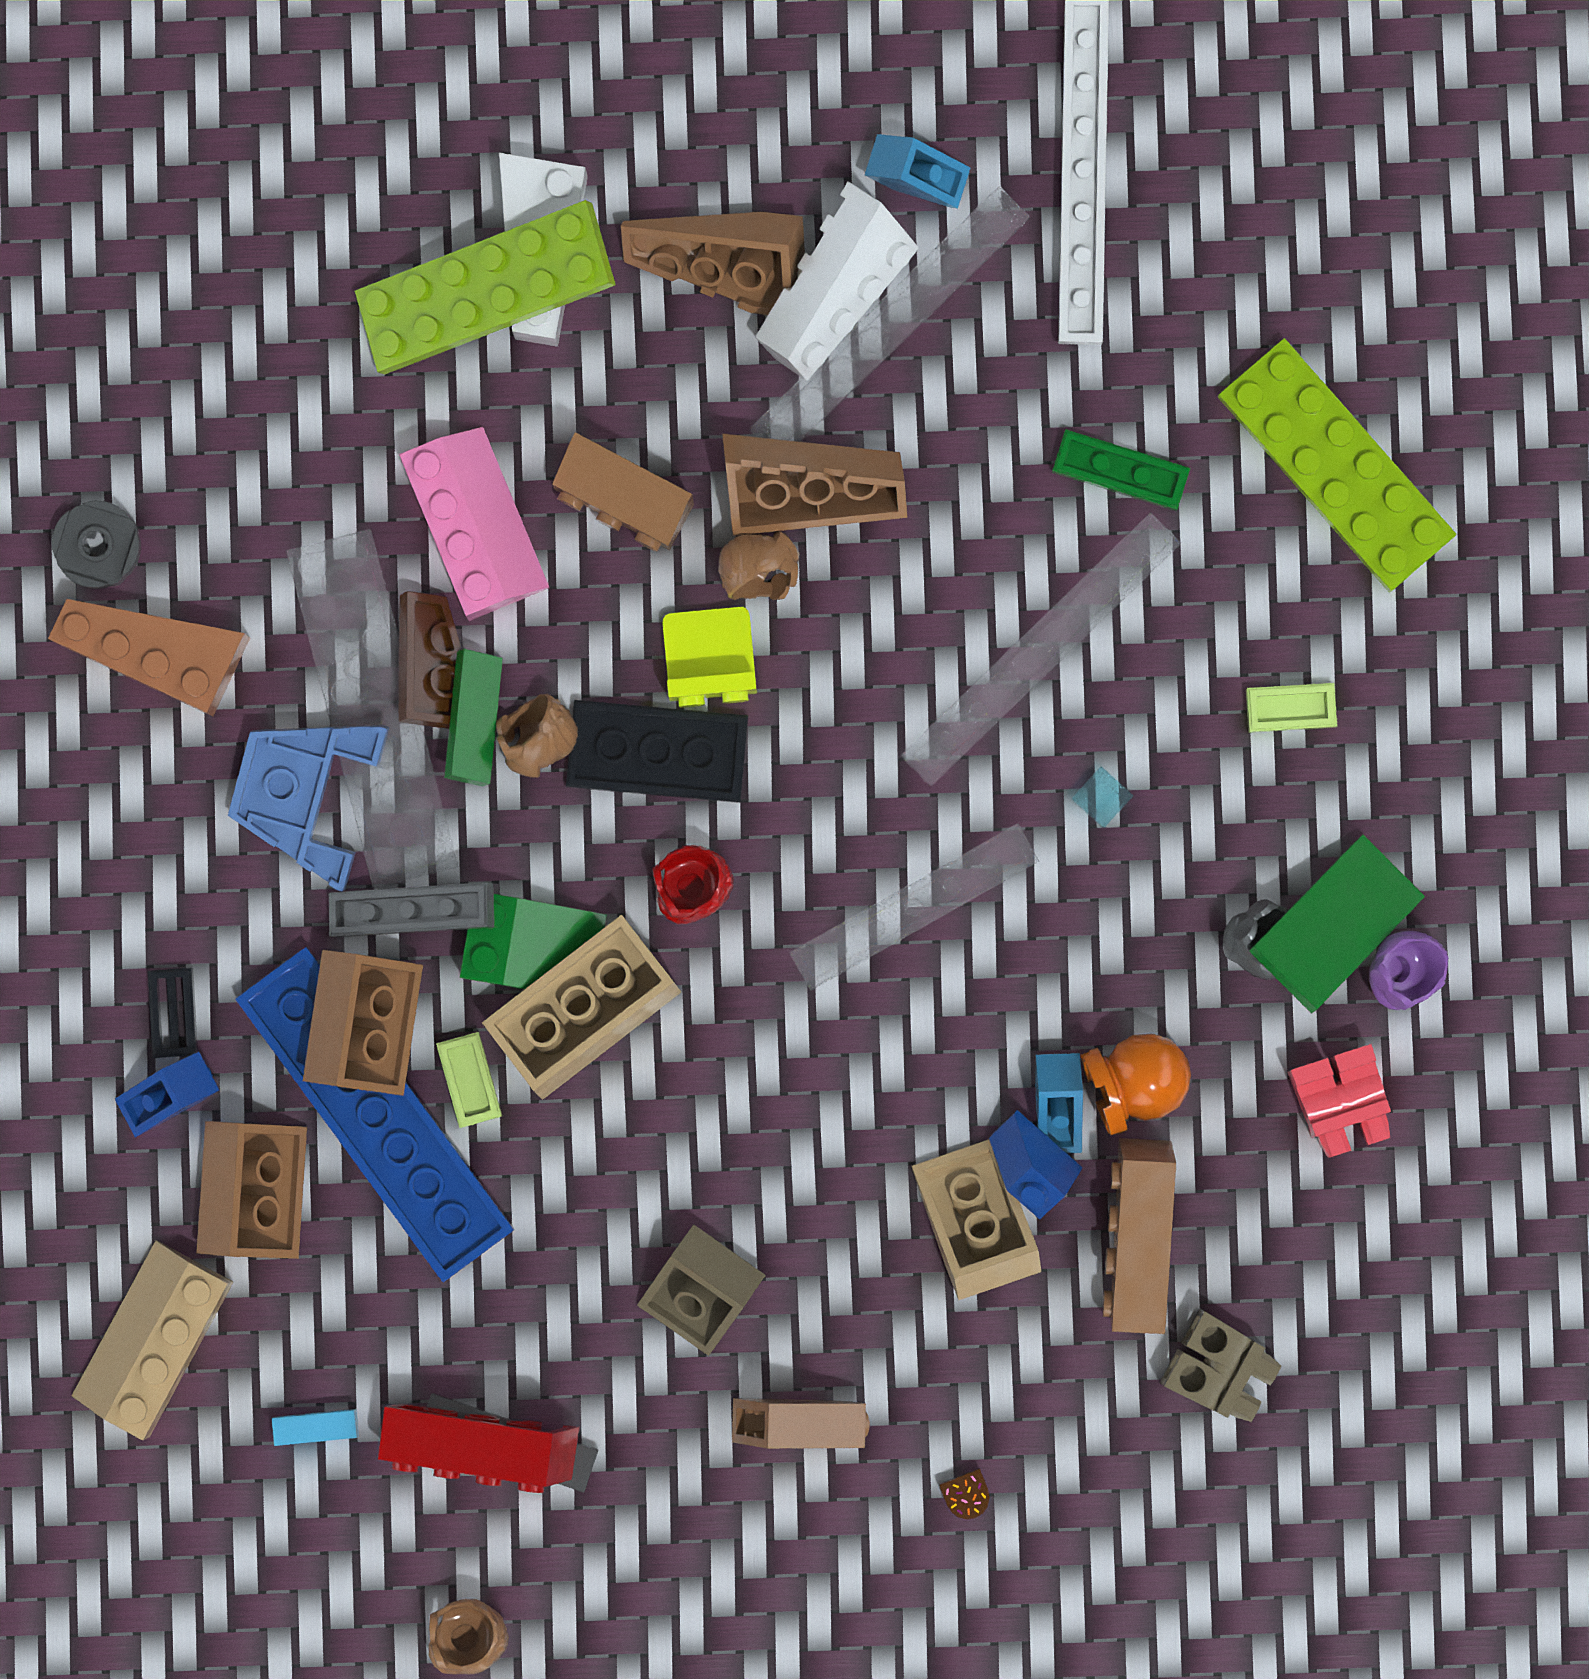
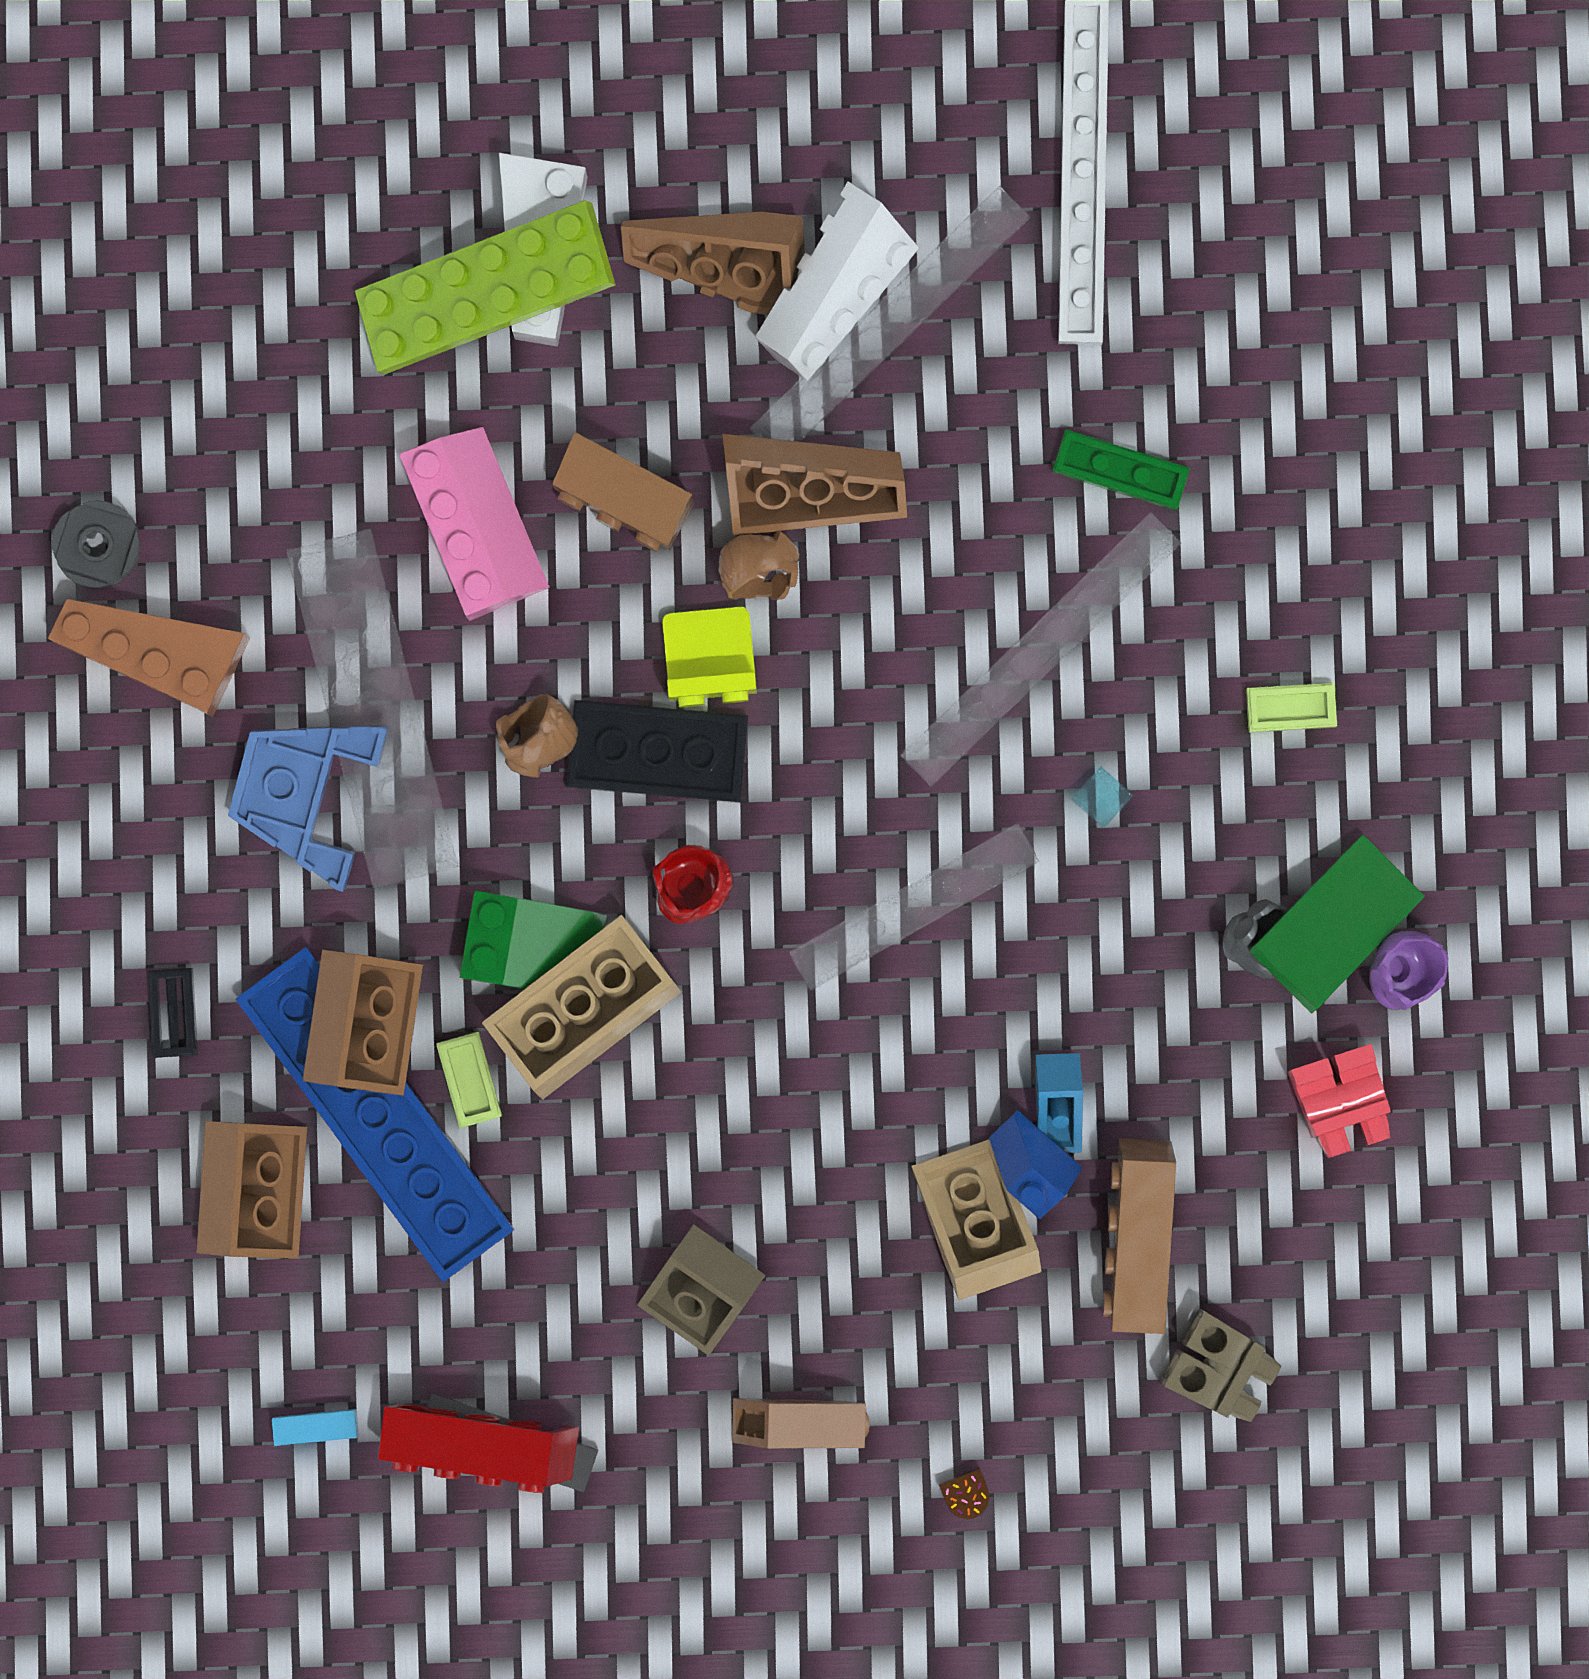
(151, 1340): tan slope -> none
(167, 1094): blue slope -> none
(411, 910): dark grey tile -> none
(426, 659): reddish brown wing -> none
(467, 1637): medium nougat hair -> none
(473, 717): green tile -> none
(917, 170): dark azure slope -> none
(1140, 1079): orange tile -> none
(1337, 465): lime plate -> none

